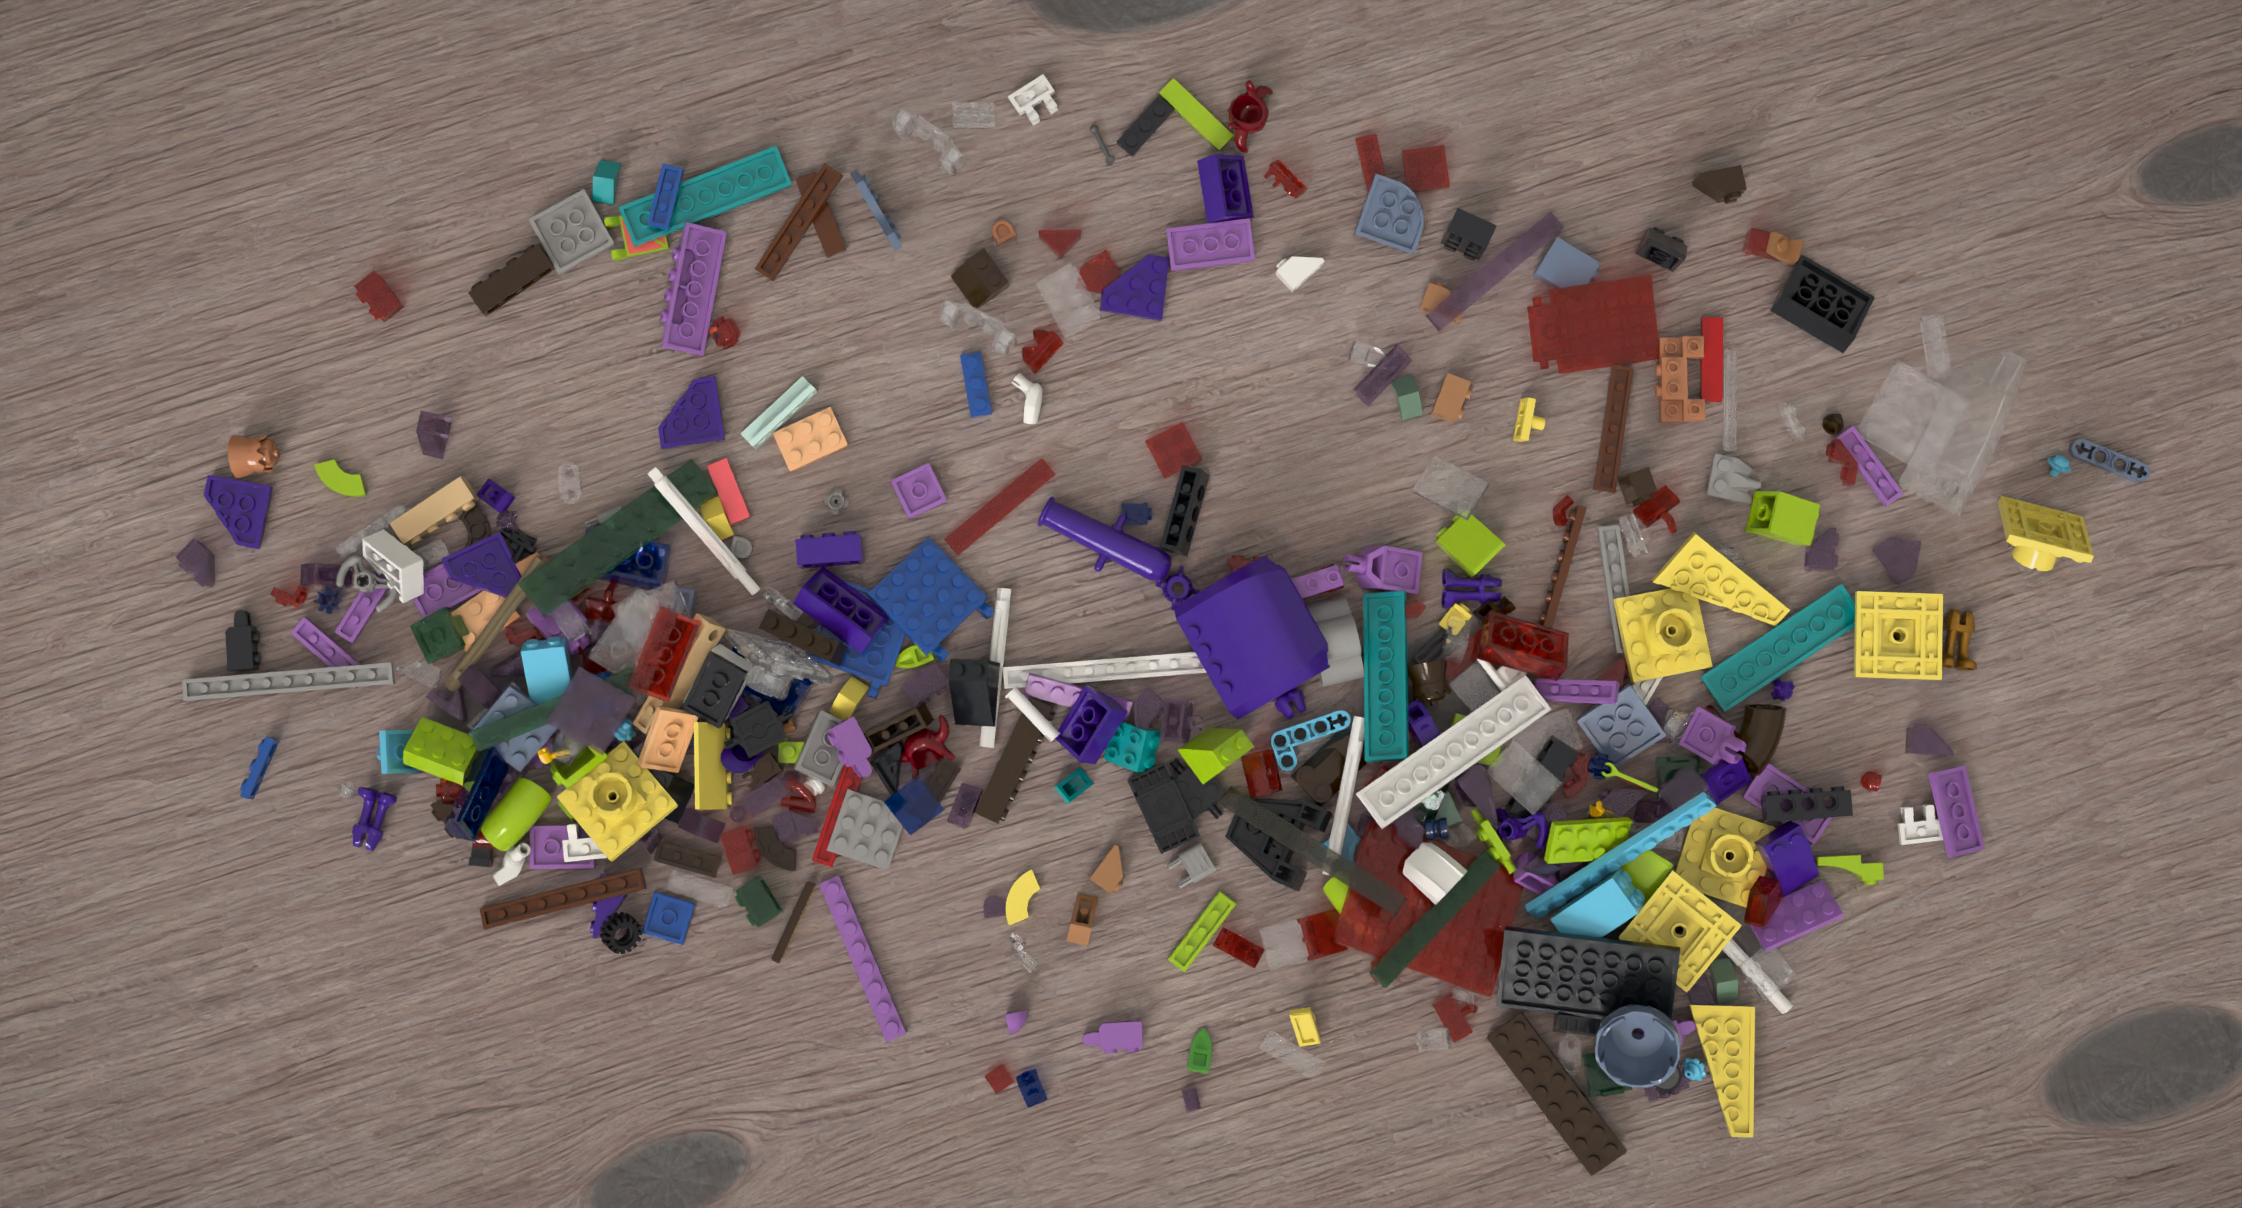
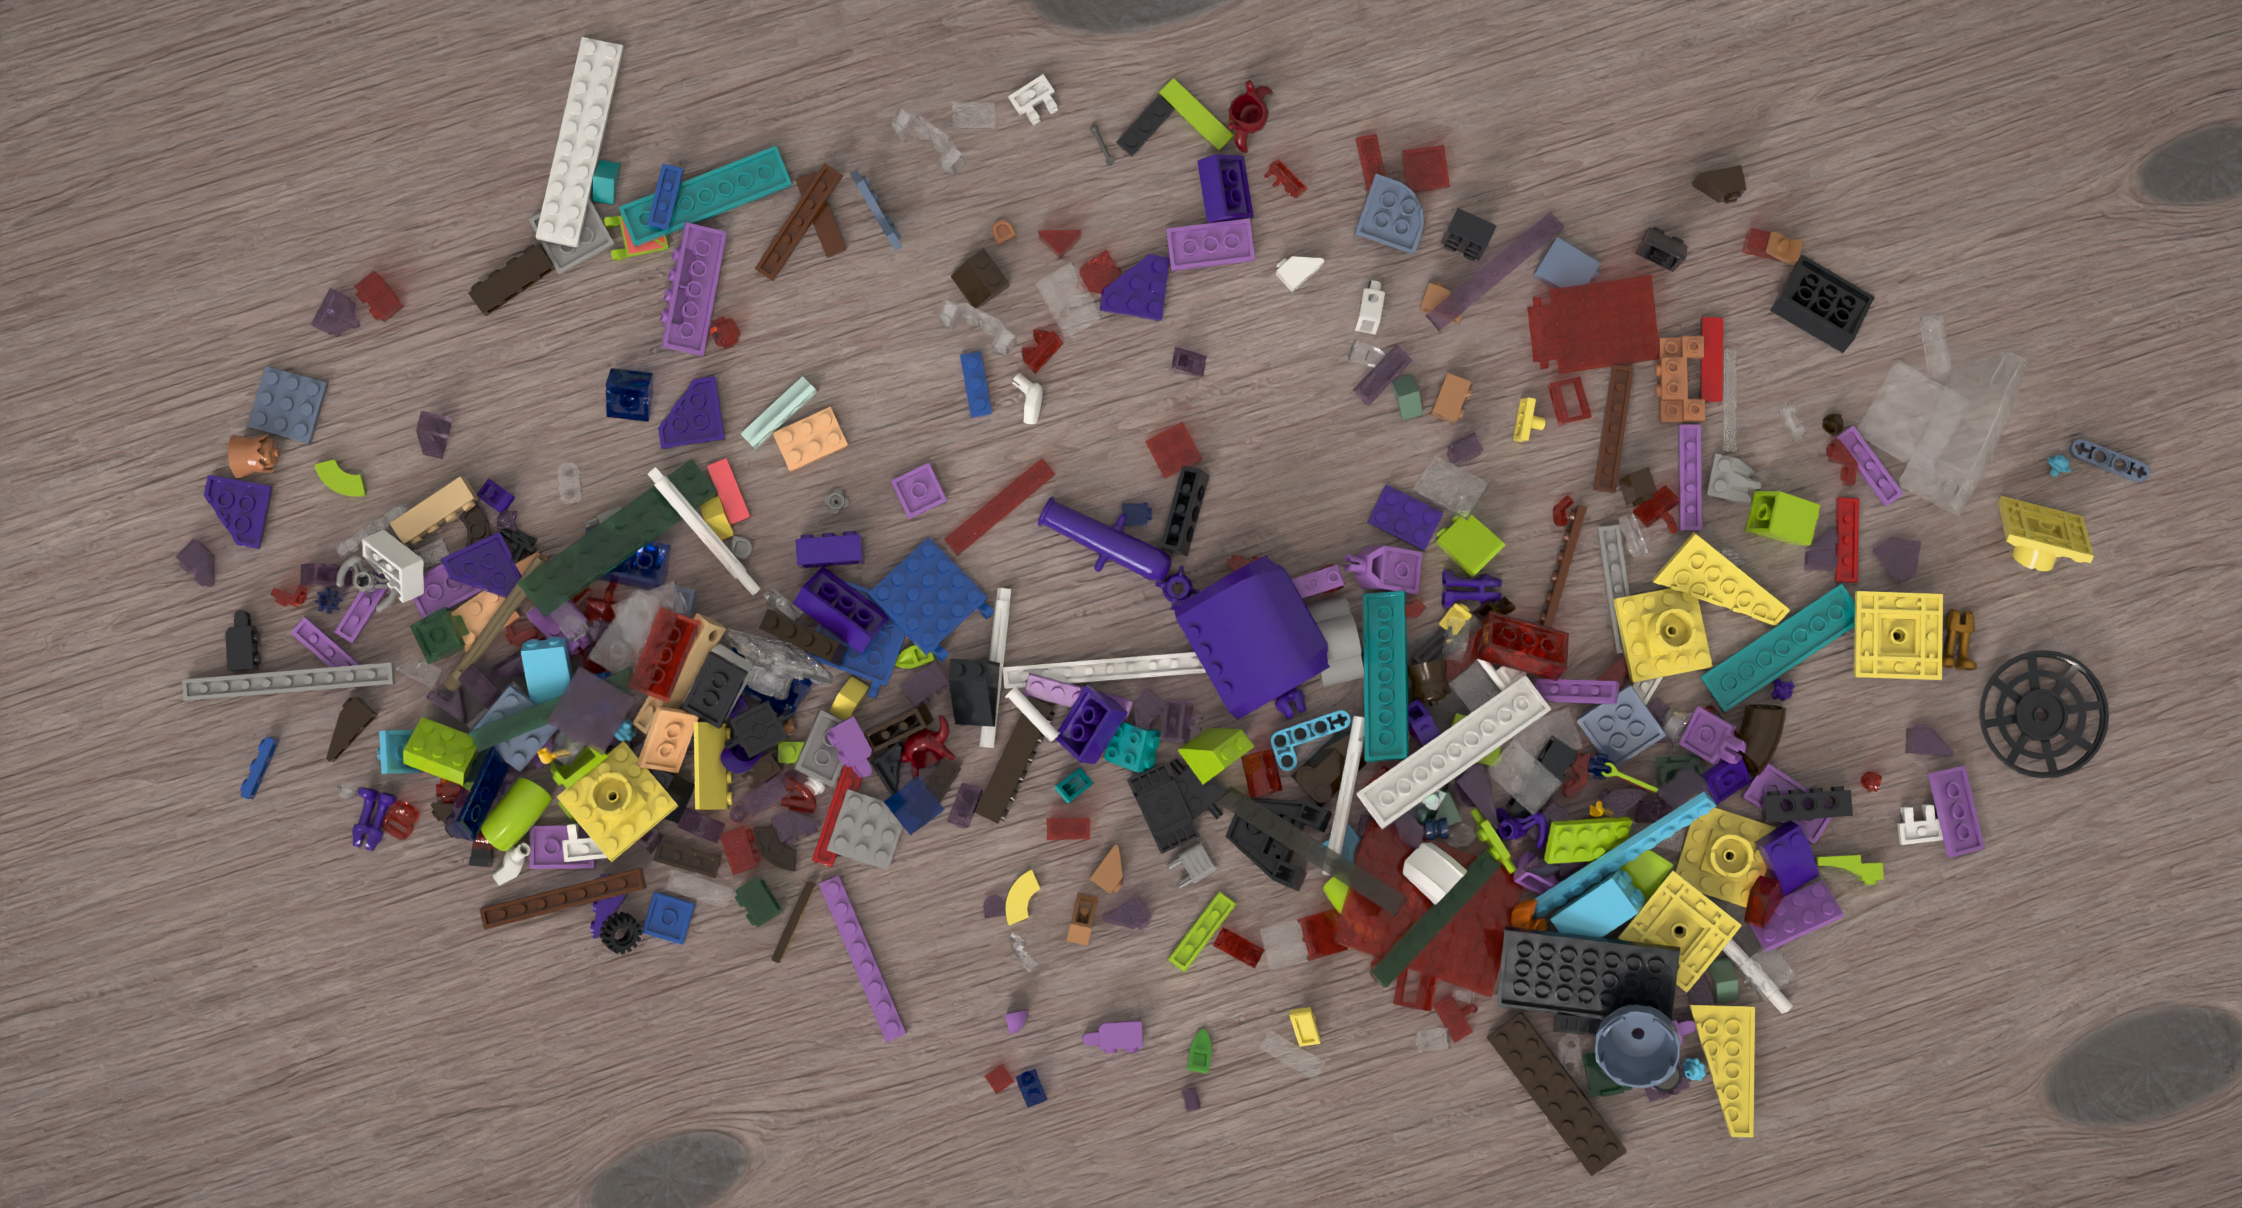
(287, 405): none -> sand blue plate
(336, 314): none -> clear purple slope
(349, 726): none -> dark brown slope
(404, 815): none -> clear red piece
(579, 142): none -> white plate
(629, 394): none -> clear blue slope
(1068, 828): none -> clear red brick
(1130, 915): none -> clear purple slope
(1188, 362): none -> clear purple slope
(1370, 308): none -> white torso
(1405, 518): none -> dark purple plate
(1425, 992): none -> clear red tile
(1464, 449): none -> clear purple brick
(1523, 914): none -> orange piece
(1559, 404): none -> clear red tile
(1689, 477): none -> medium lavender plate
(1848, 529): none -> red tile
(2055, 710): none -> black dish

